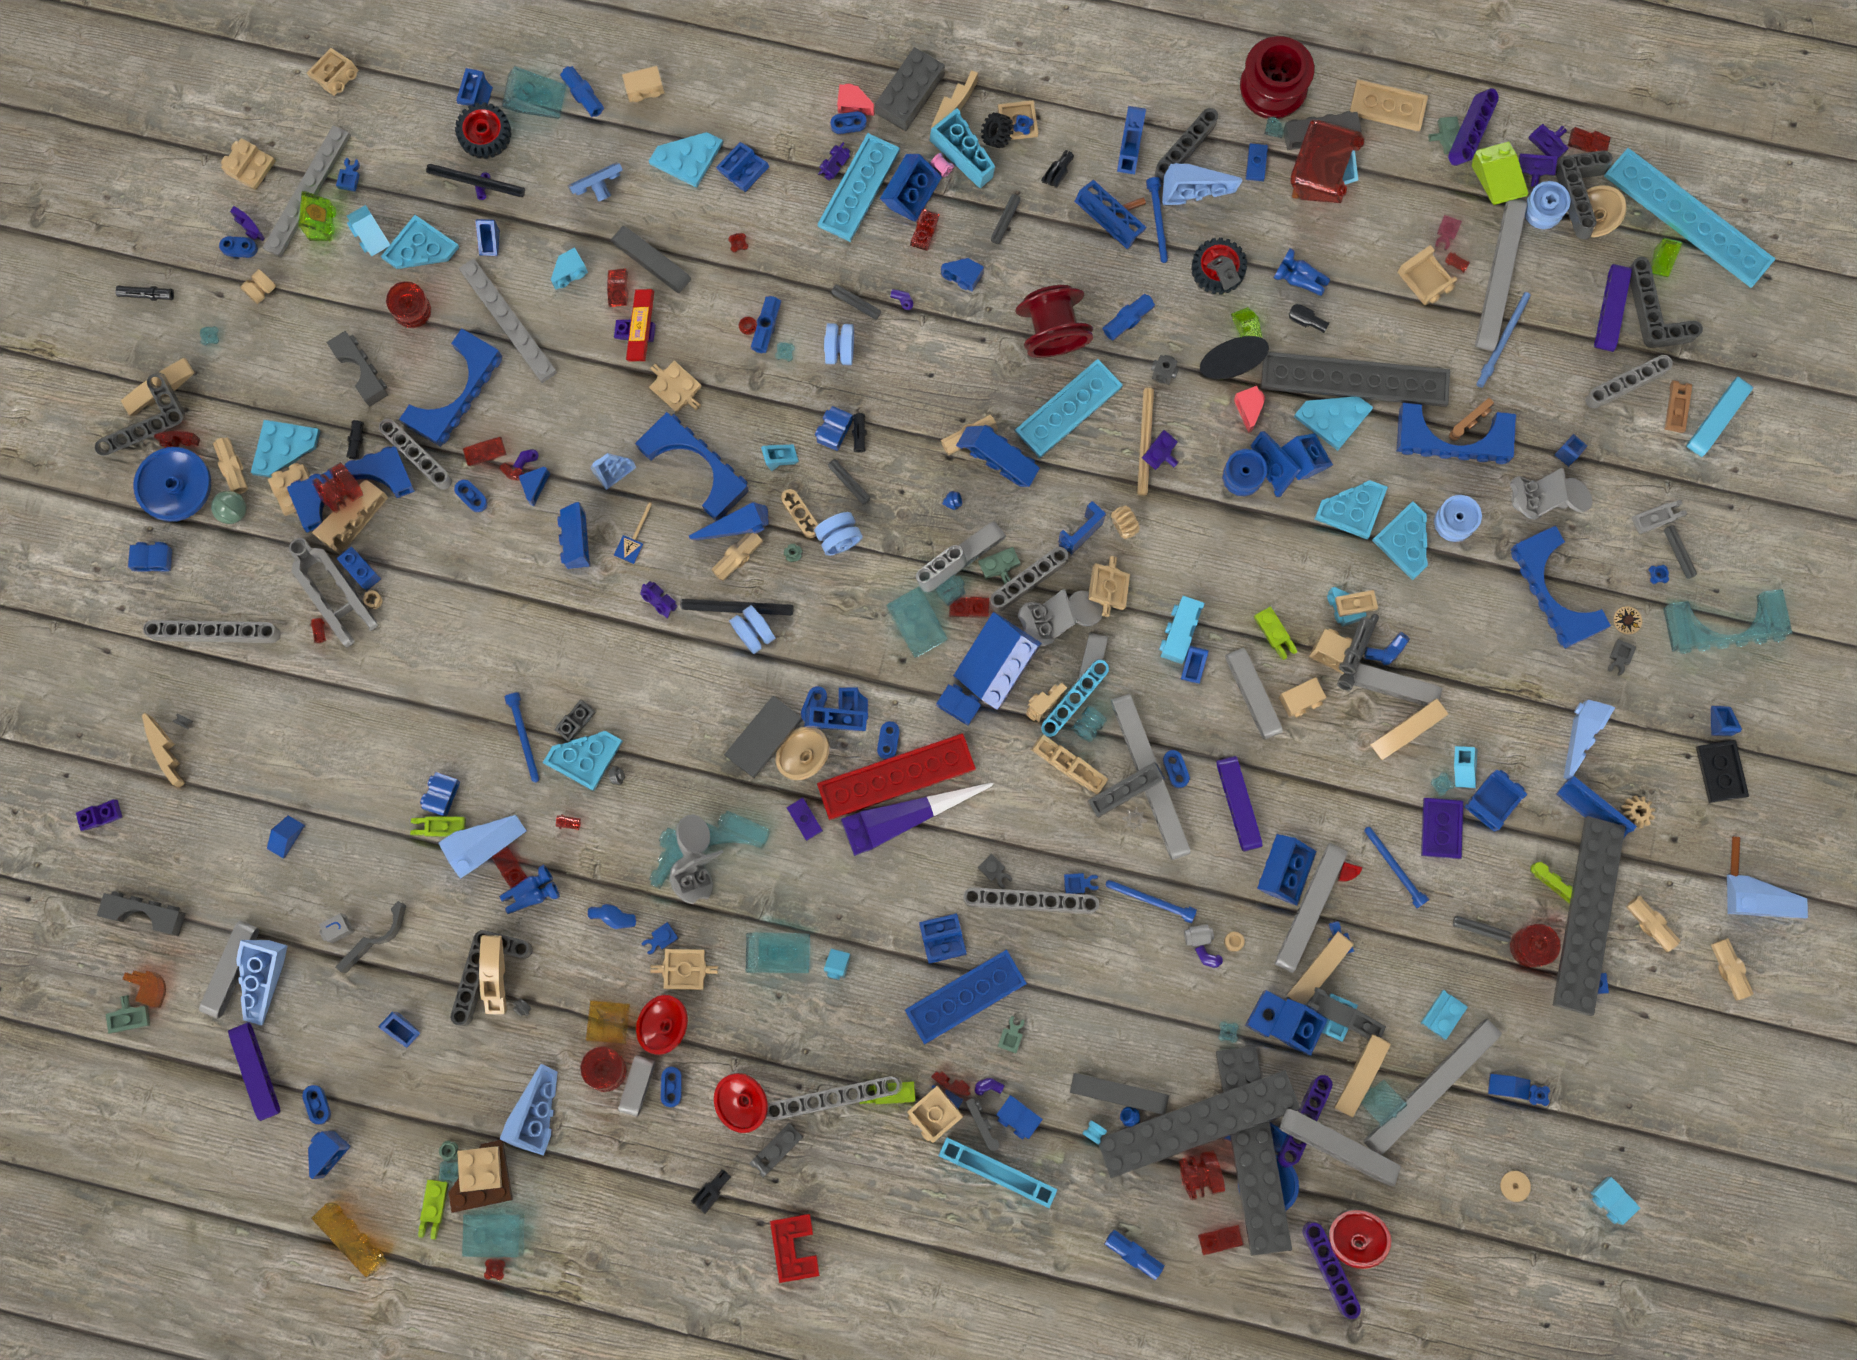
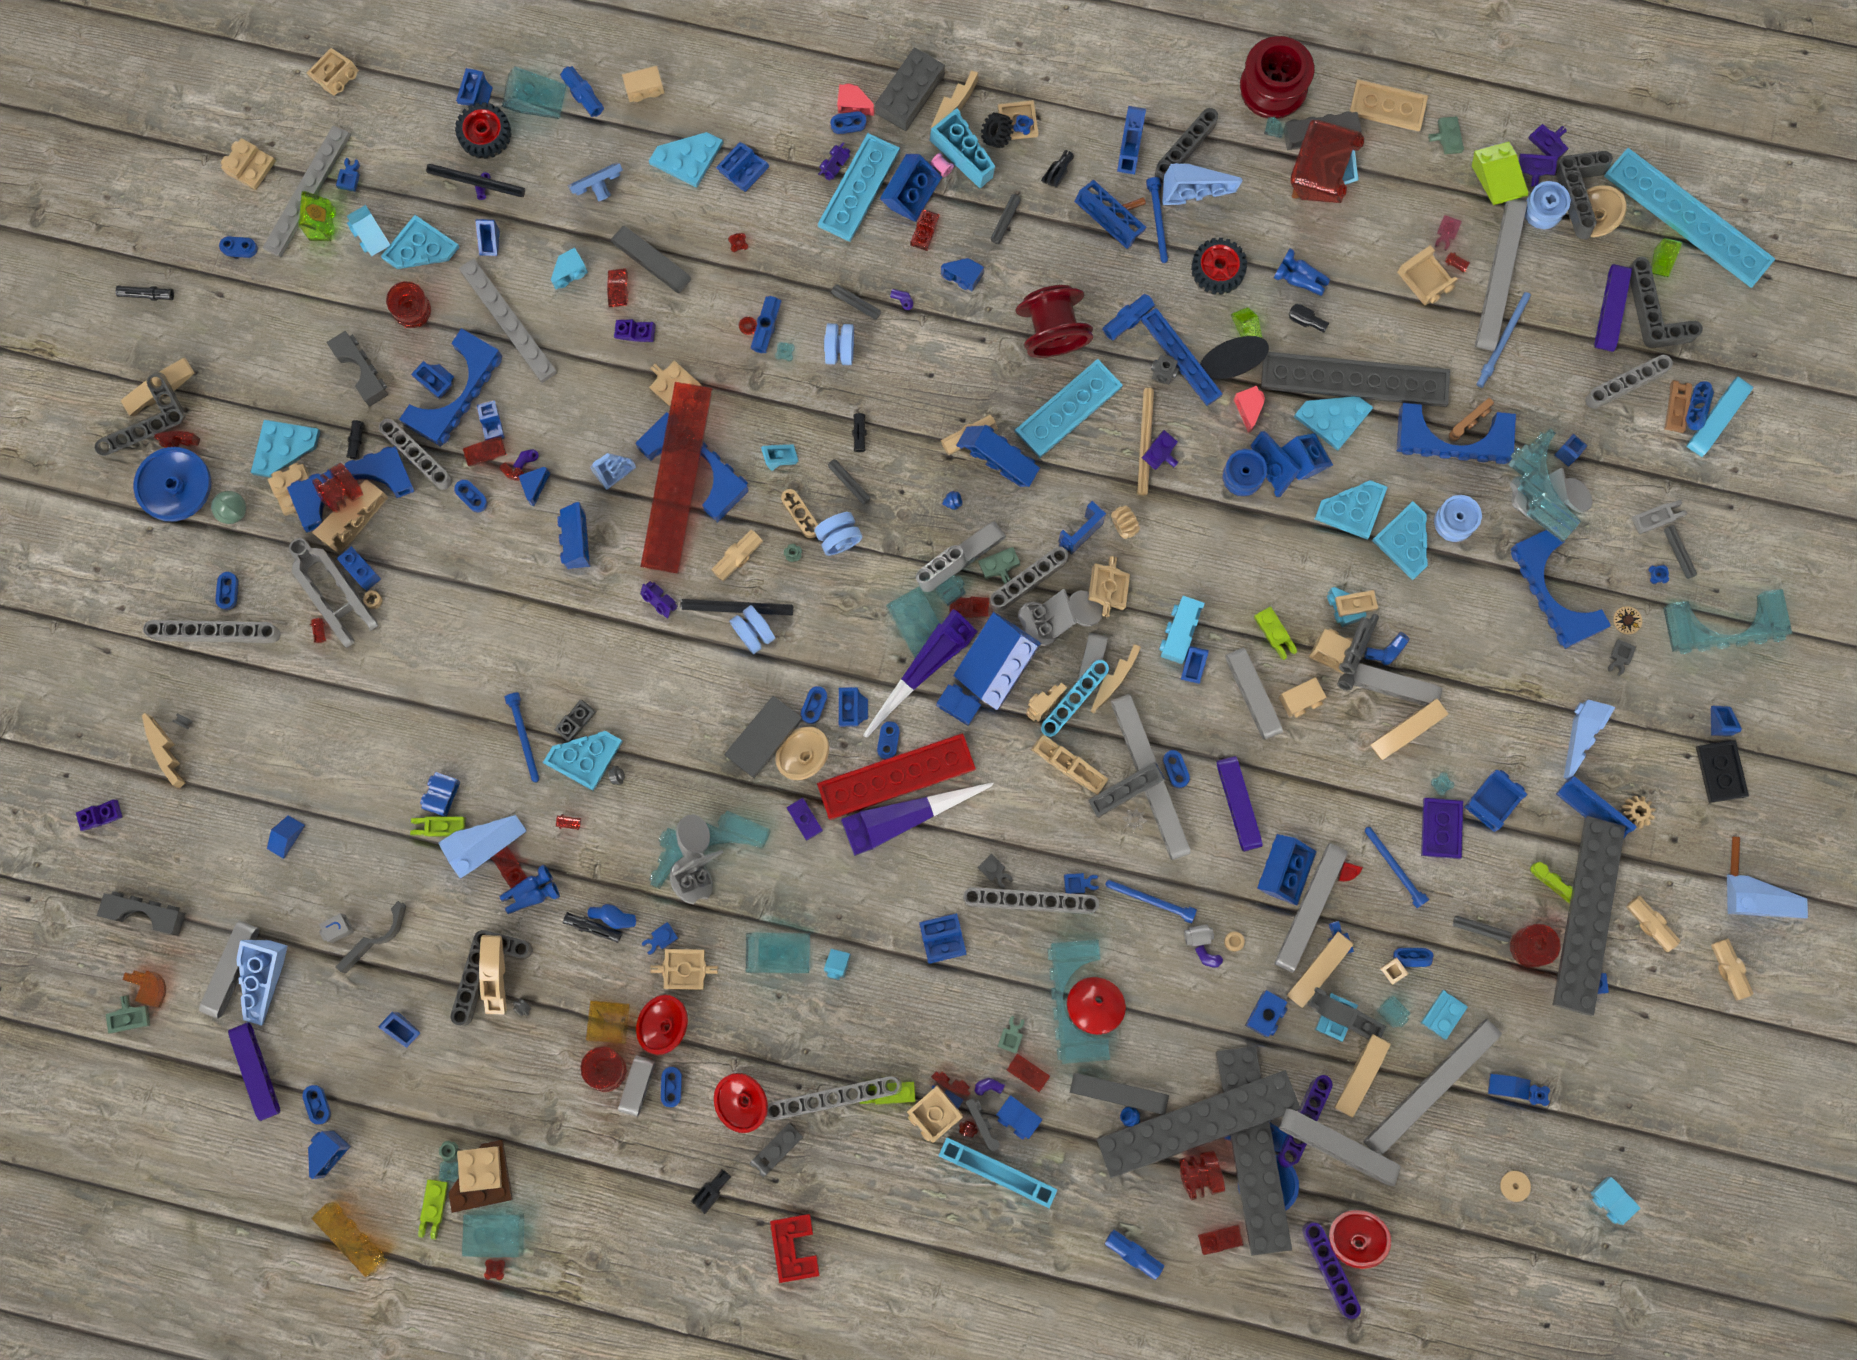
(150, 557): blue brick -> none
(204, 332): clear light blue plate -> none
(224, 592): none -> blue plate
(230, 465): tan piece -> none
(249, 226): dark purple slope -> none
(258, 286): tan wheel -> none
(433, 378): none -> blue slope
(490, 420): none -> blue slope
(530, 1118): light blue wedge -> none
(586, 925): none -> black pin
(630, 548): piece -> none
(640, 325): red tile -> none
(676, 477): none -> clear red plate
(743, 521): blue wedge -> none
(834, 428): blue brick -> none
(835, 719): blue slope -> none
(941, 646): none -> dark purple plate
(965, 997): blue plate -> none
(968, 1129): none -> clear red plate
(1028, 1073): none -> clear red plate
(1074, 1045): none -> clear light blue arch
(1089, 723): clear light blue wheel -> none
(1094, 1132): medium azure wheel -> none
(1095, 1016): none -> red dish
(1112, 683): none -> tan slope
(1186, 362): none -> blue plate
(1223, 1032): clear light blue plate -> none
(1226, 271): dark grey bracket -> none
(1256, 162): blue plate -> none
(1299, 1027): blue brick -> none
(1383, 1103): clear light blue piece -> none
(1394, 971): none -> tan slope
(1394, 1012): none -> clear light blue brick
(1414, 957): none -> blue plate
(1465, 766): medium azure slope -> none
(1473, 127): dark purple beam -> none
(1536, 485): none -> clear light blue arch
(1588, 141): clear red slope -> none
(1697, 398): none -> blue beam

